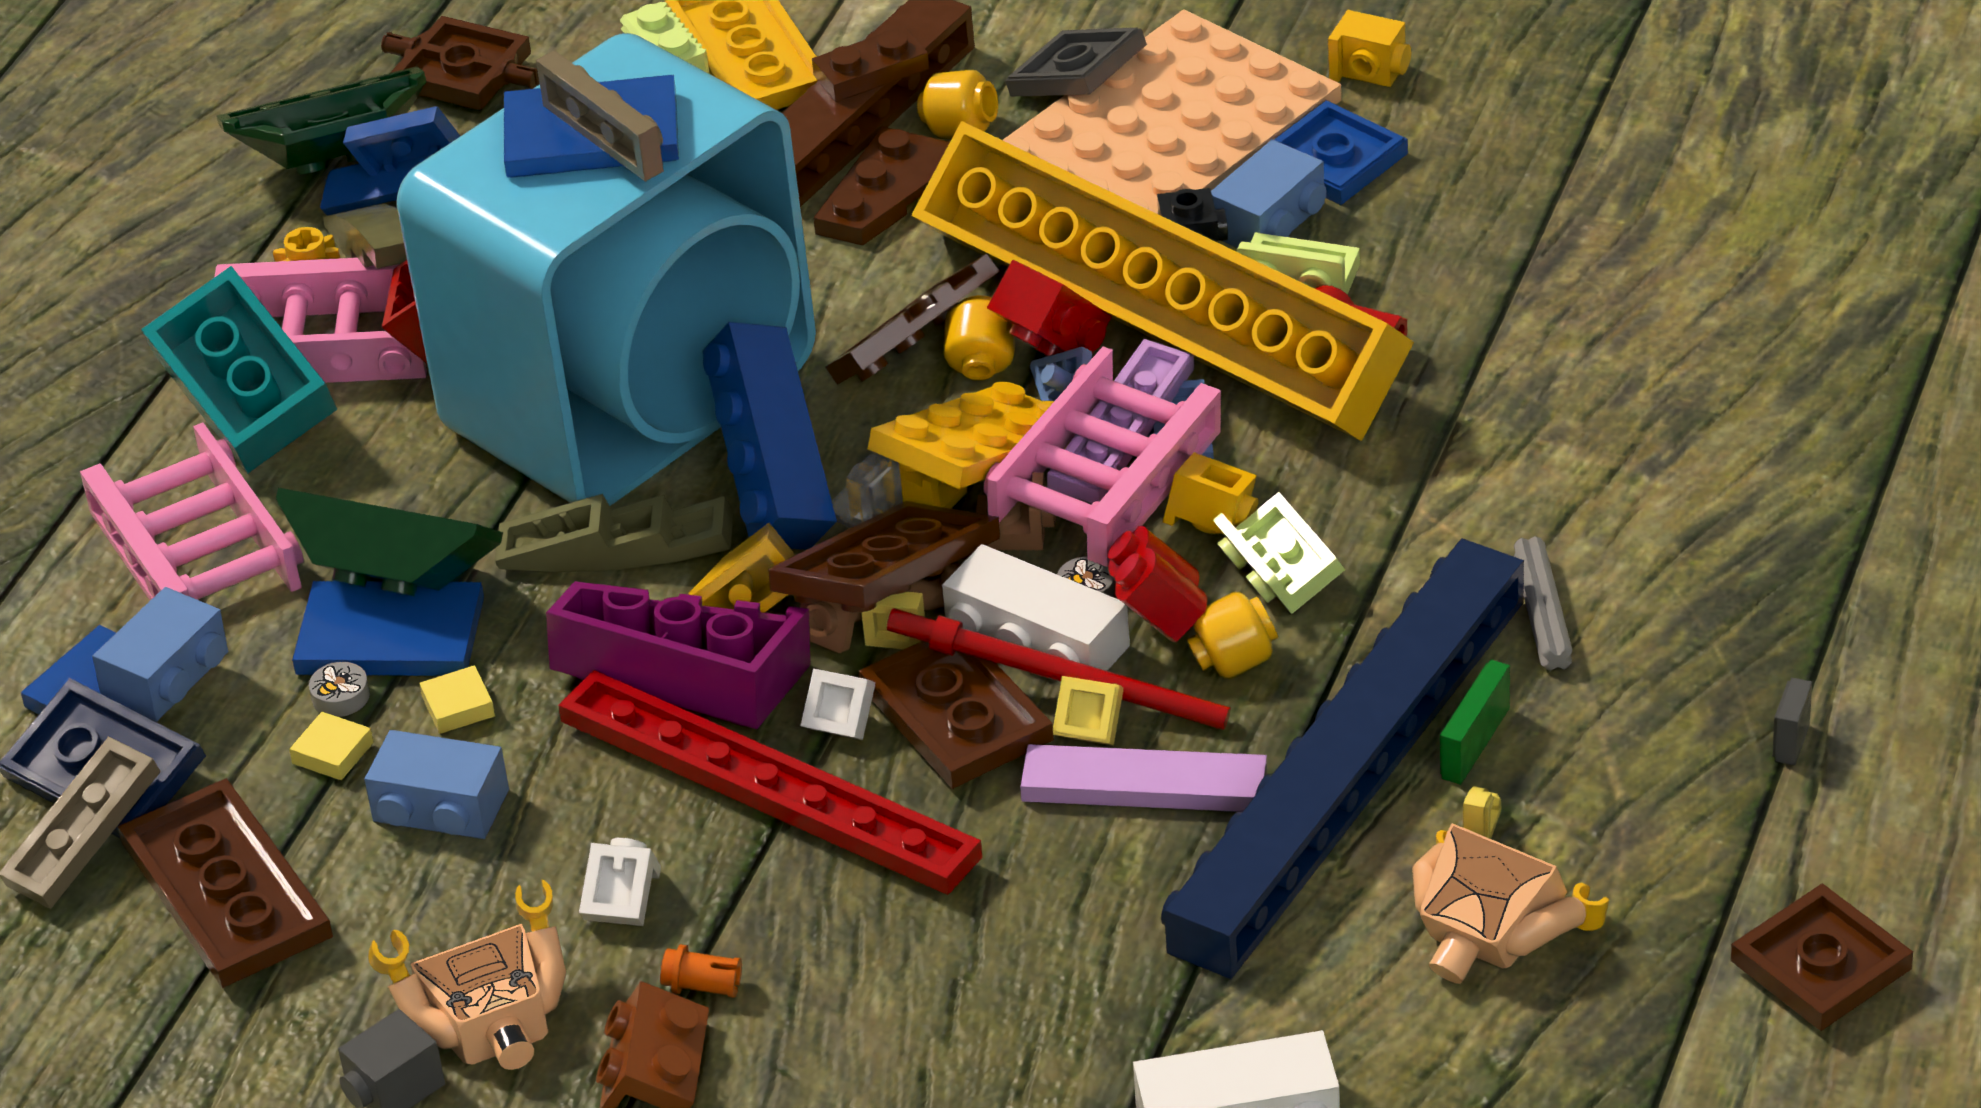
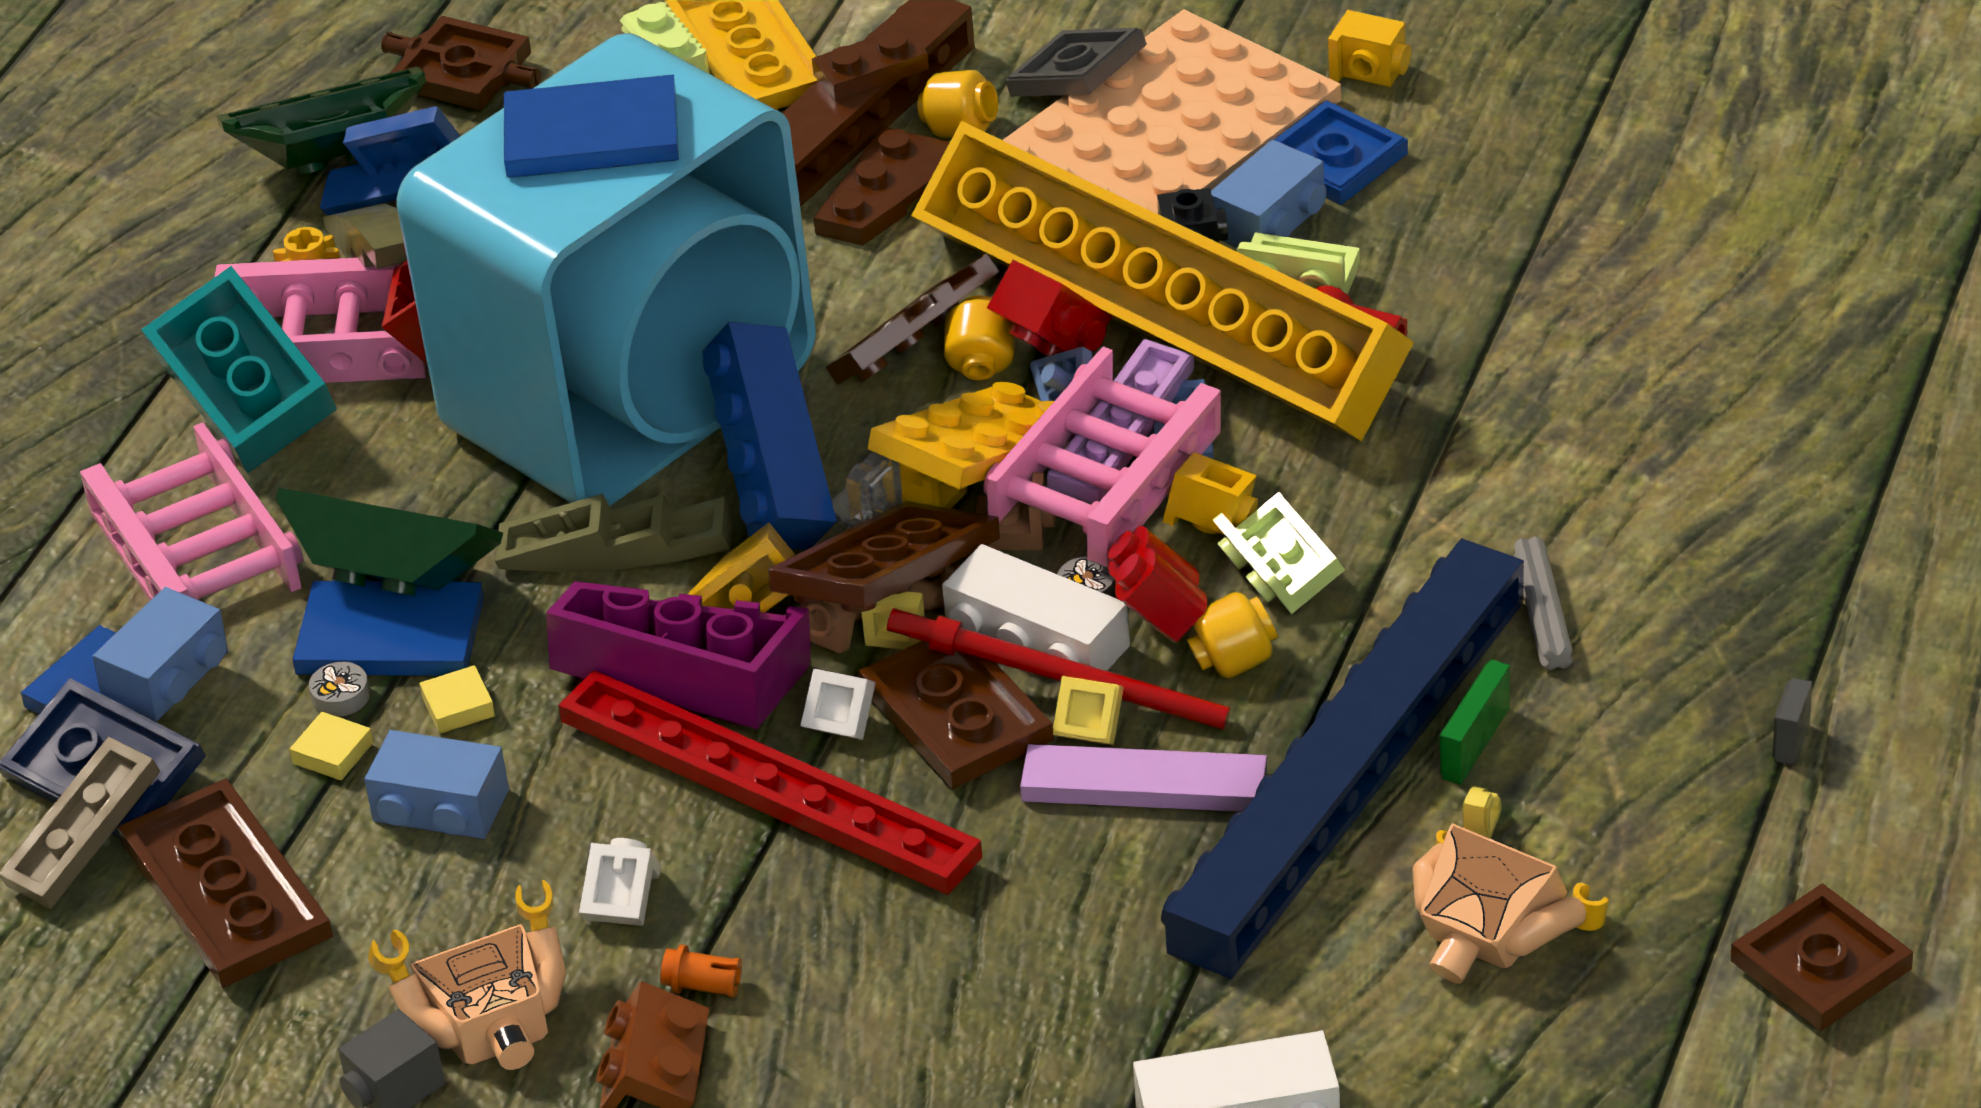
(600, 115): dark tan plate -> none

